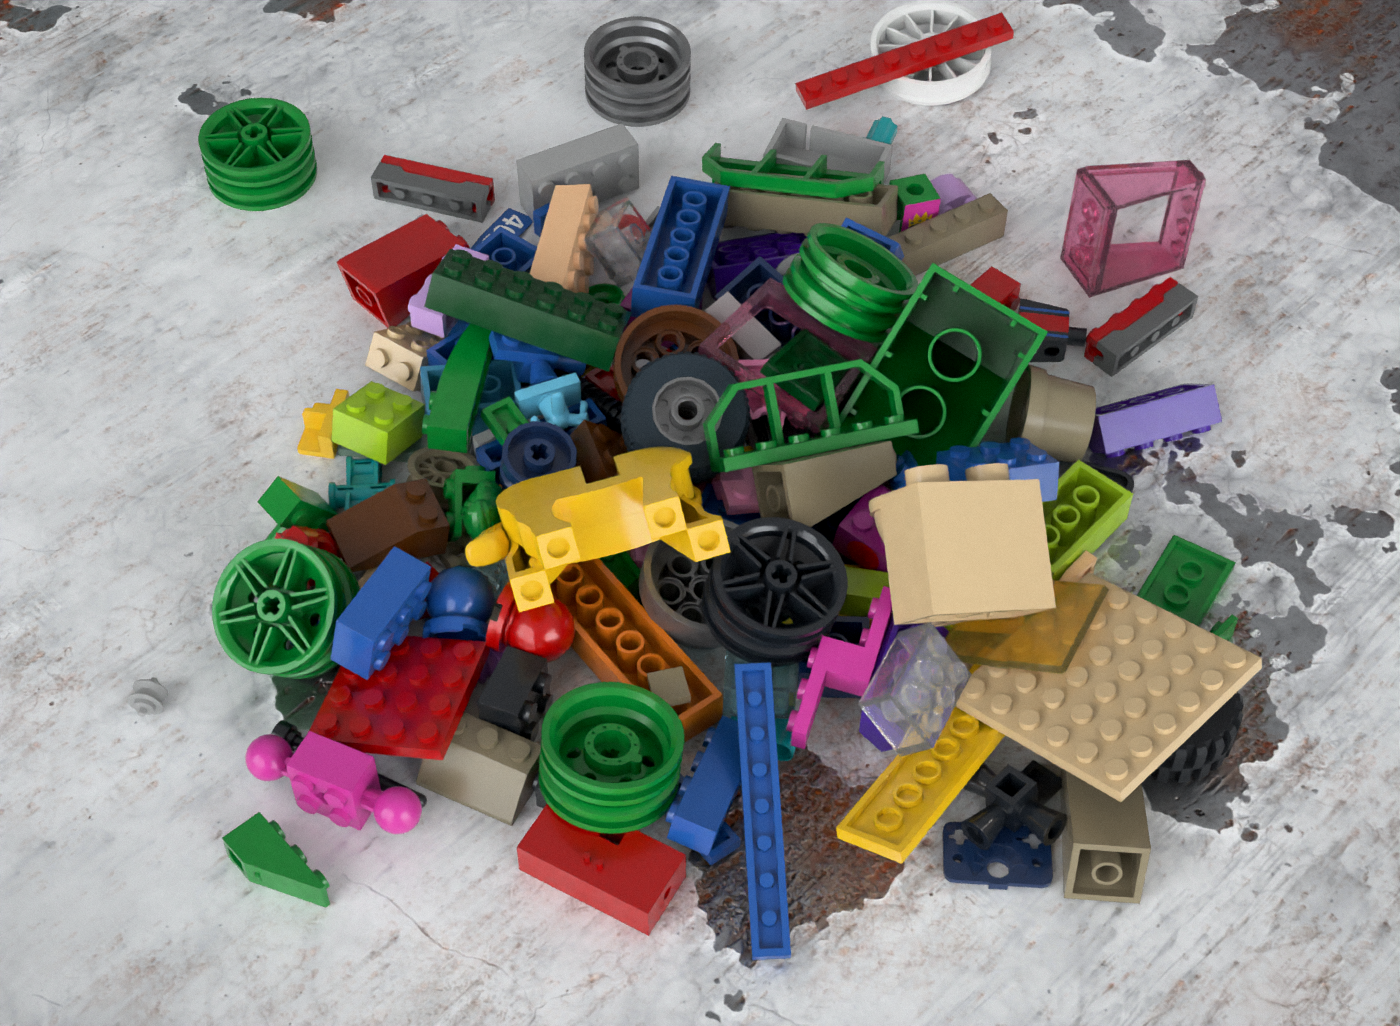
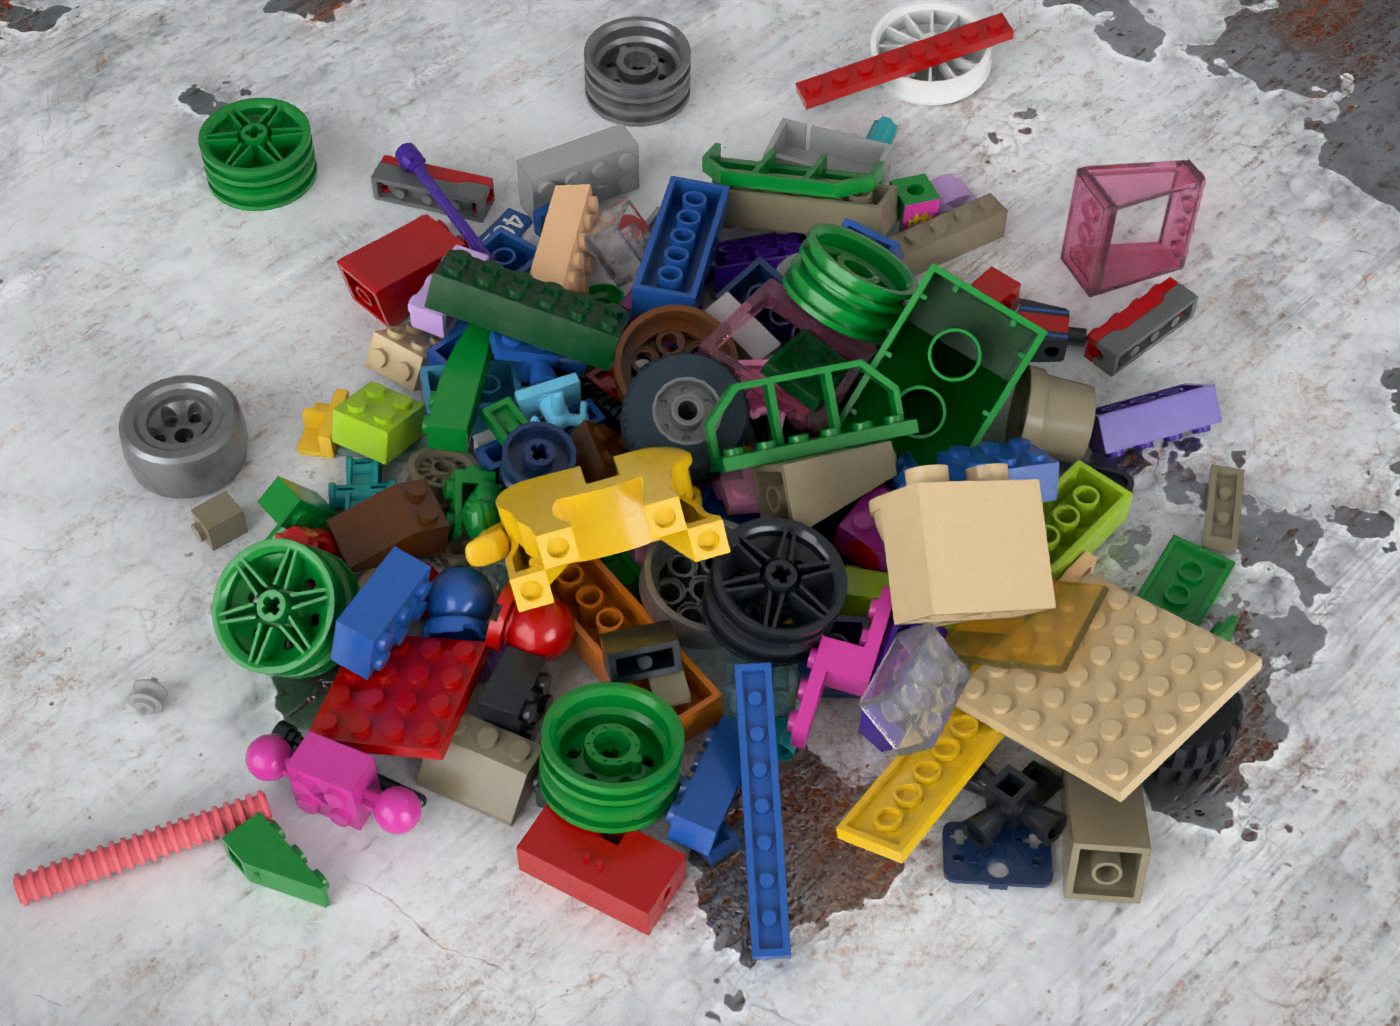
(137, 849): none -> coral piece
(195, 455): none -> flat silver wheel
(218, 521): none -> dark tan brick
(413, 161): none -> dark purple hose
(641, 652): none -> black brick
(1223, 508): none -> dark tan plate

